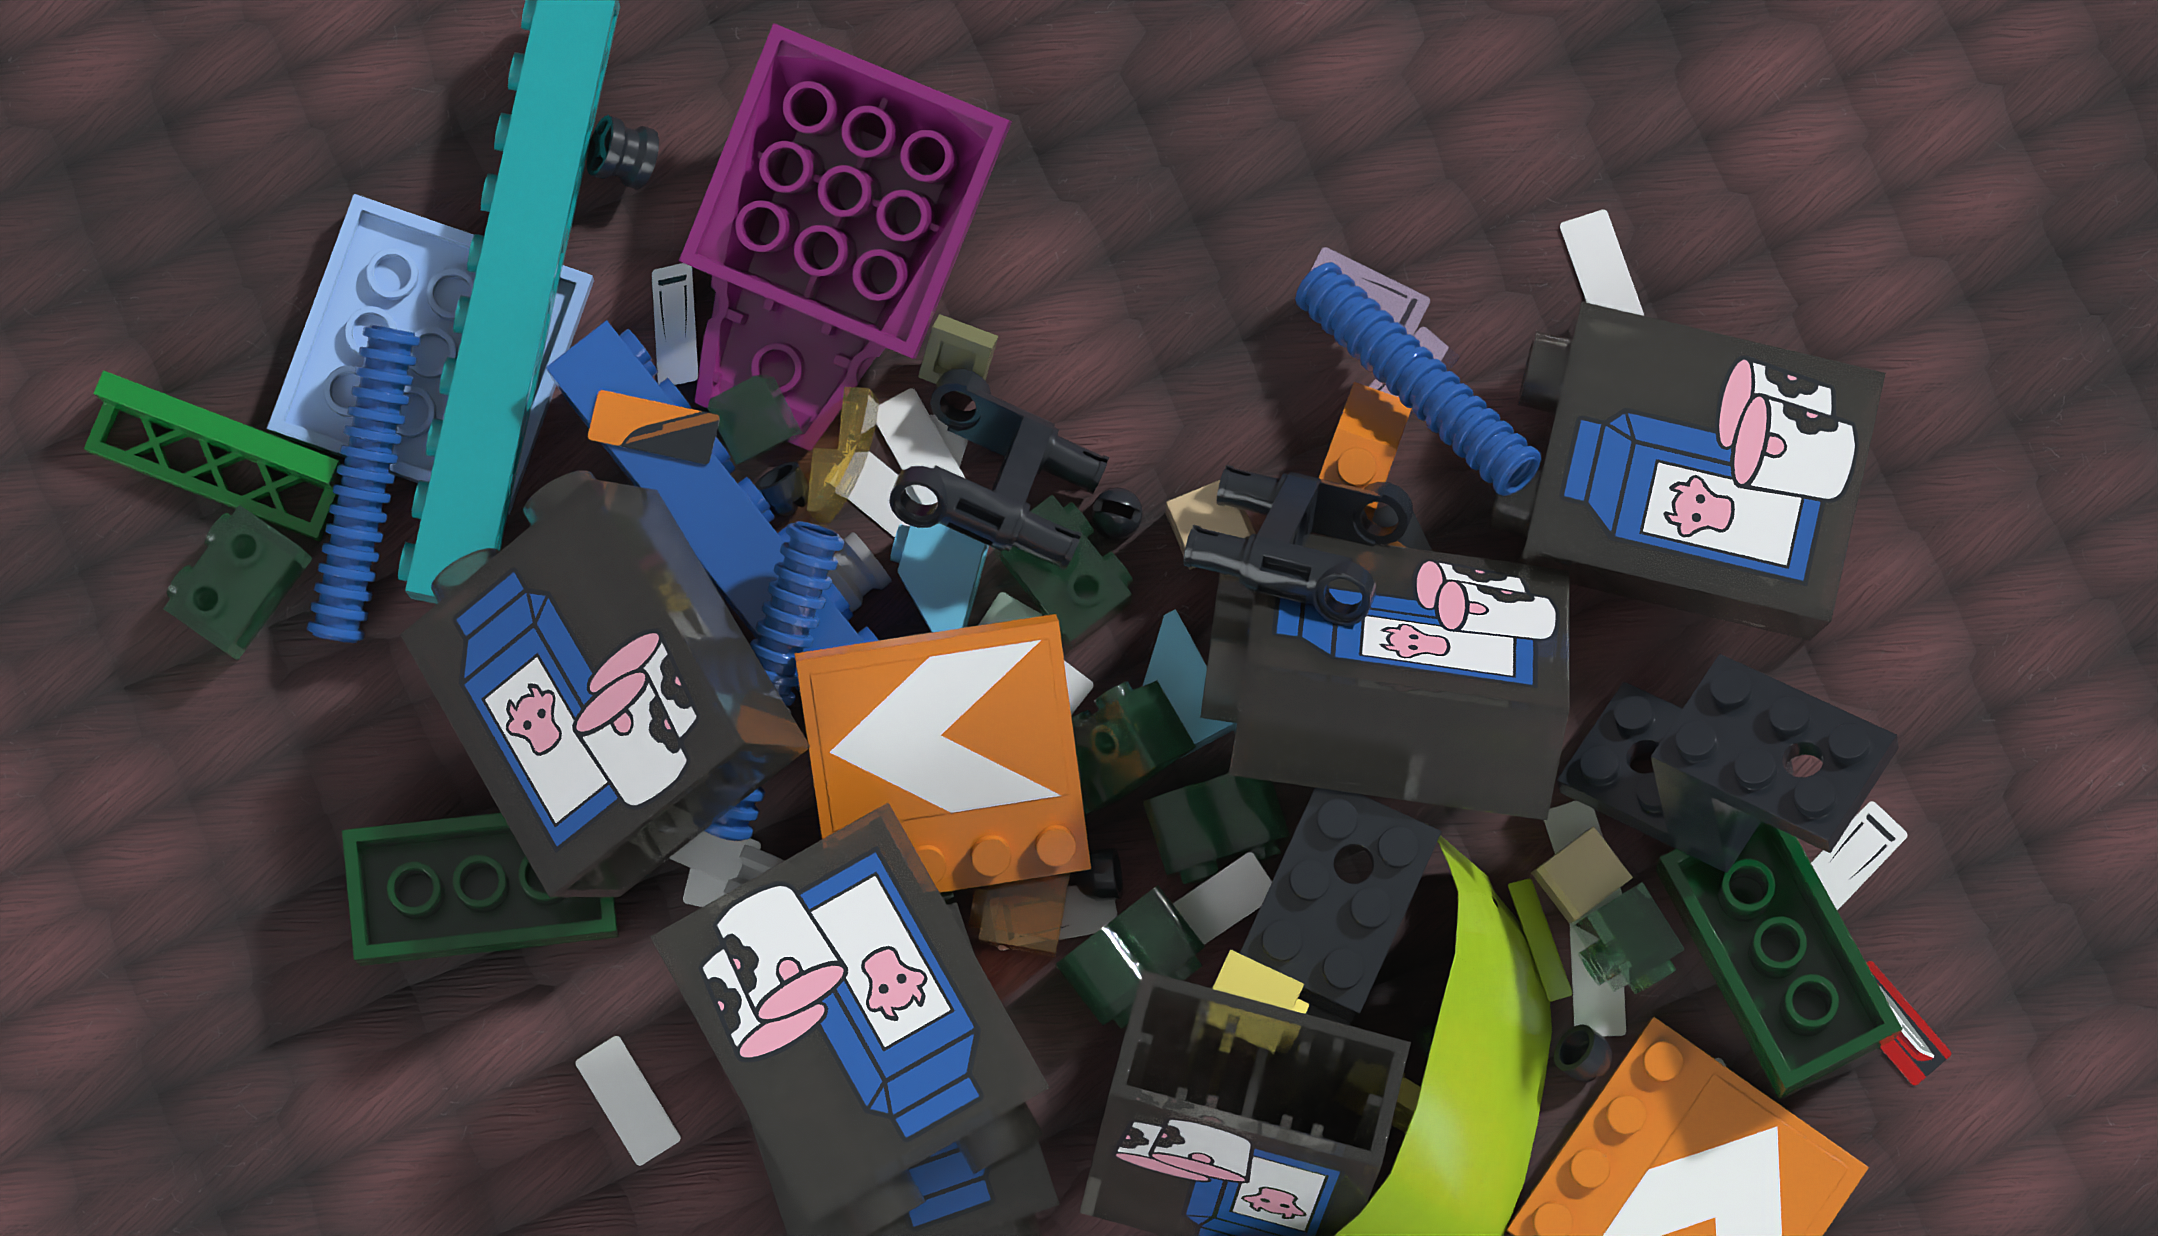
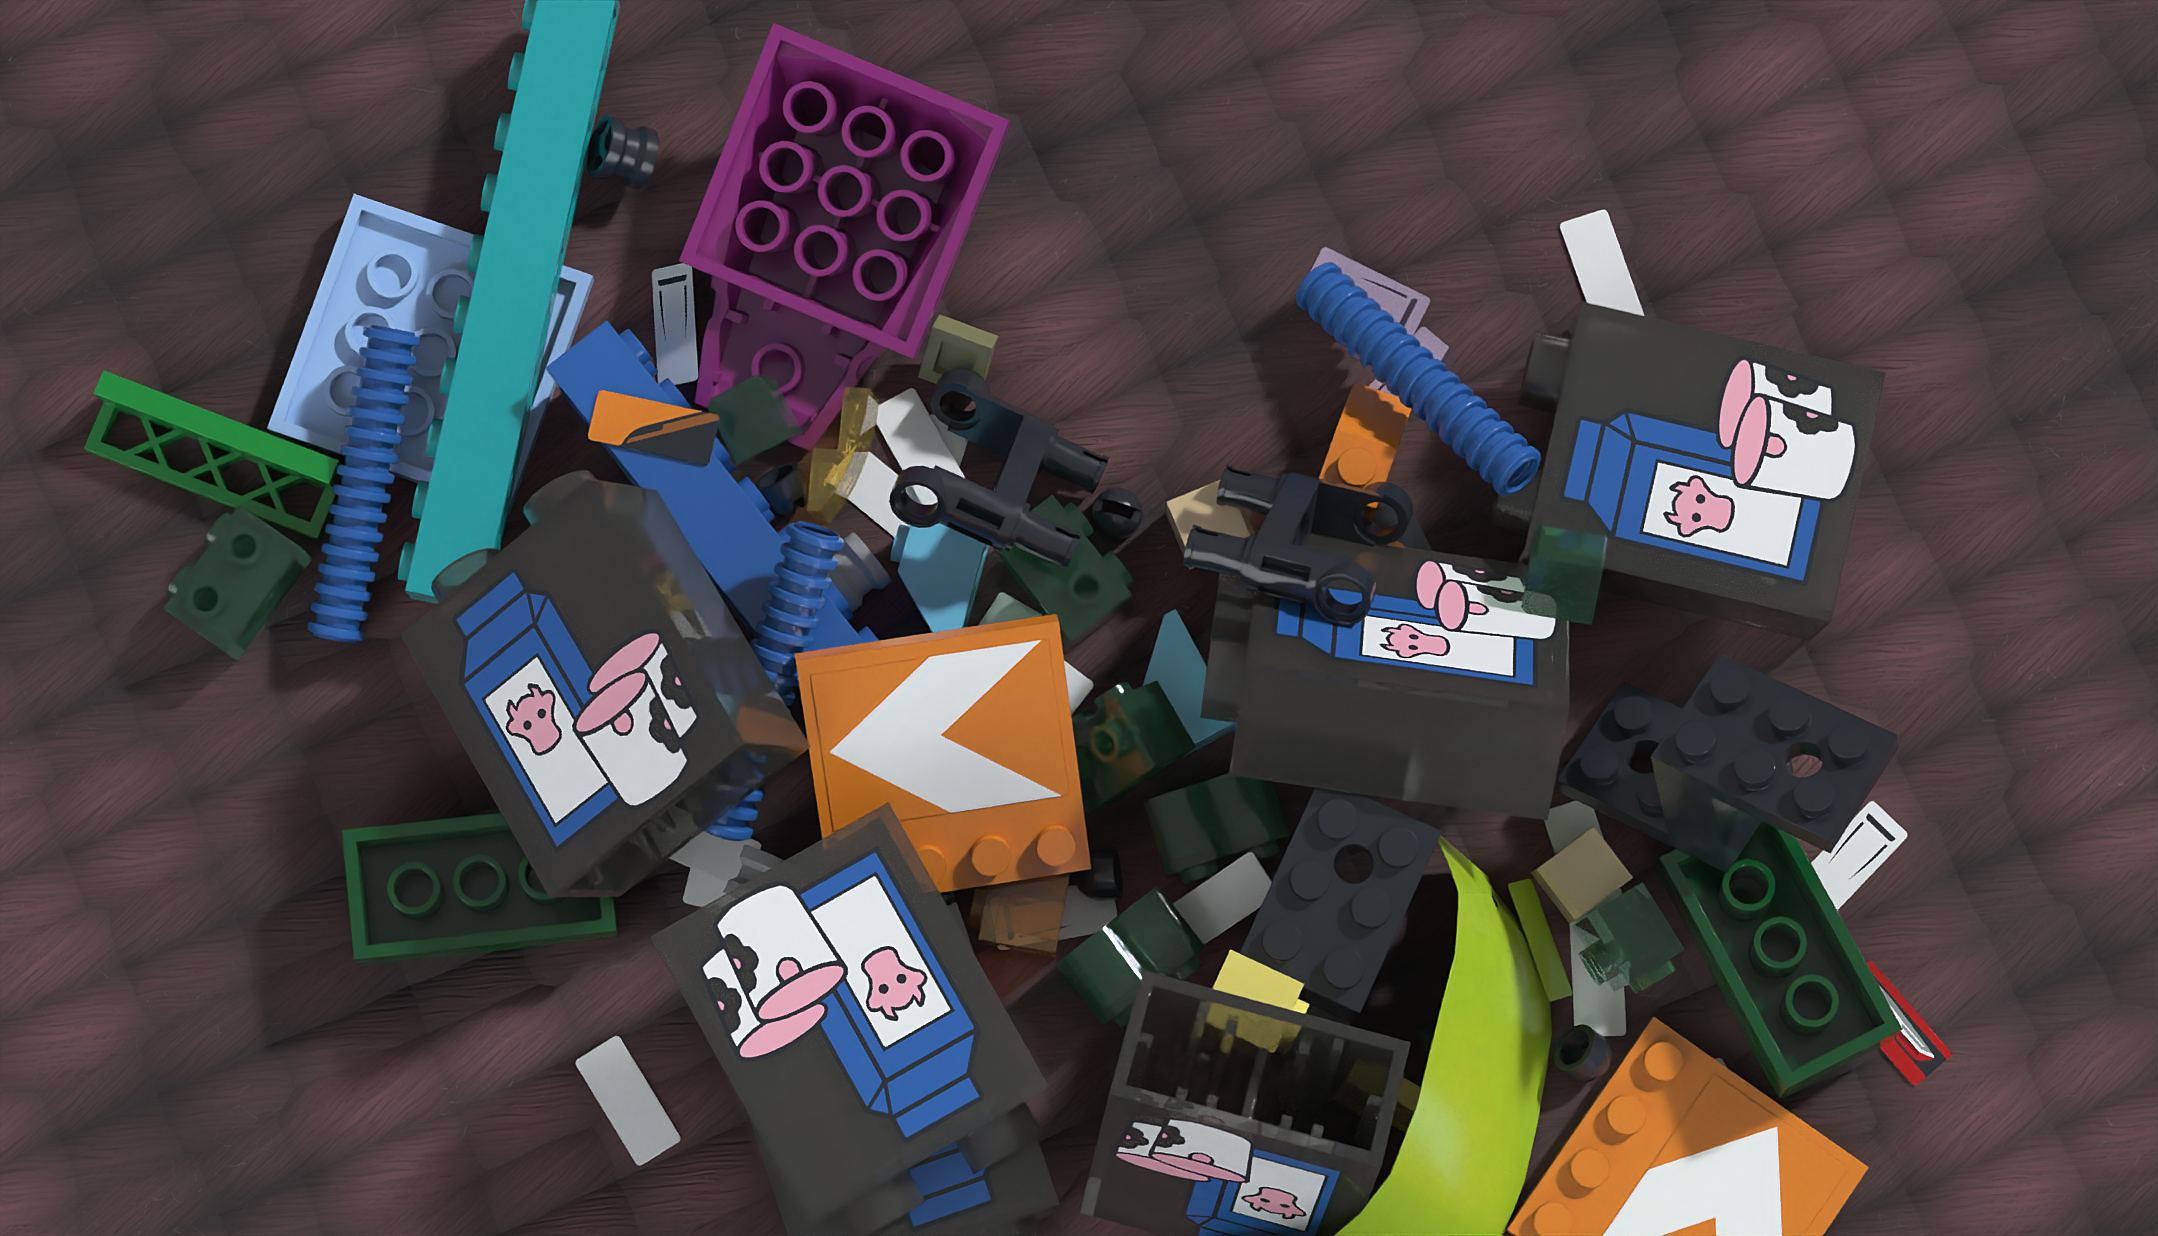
(1563, 574): none -> clear green piece

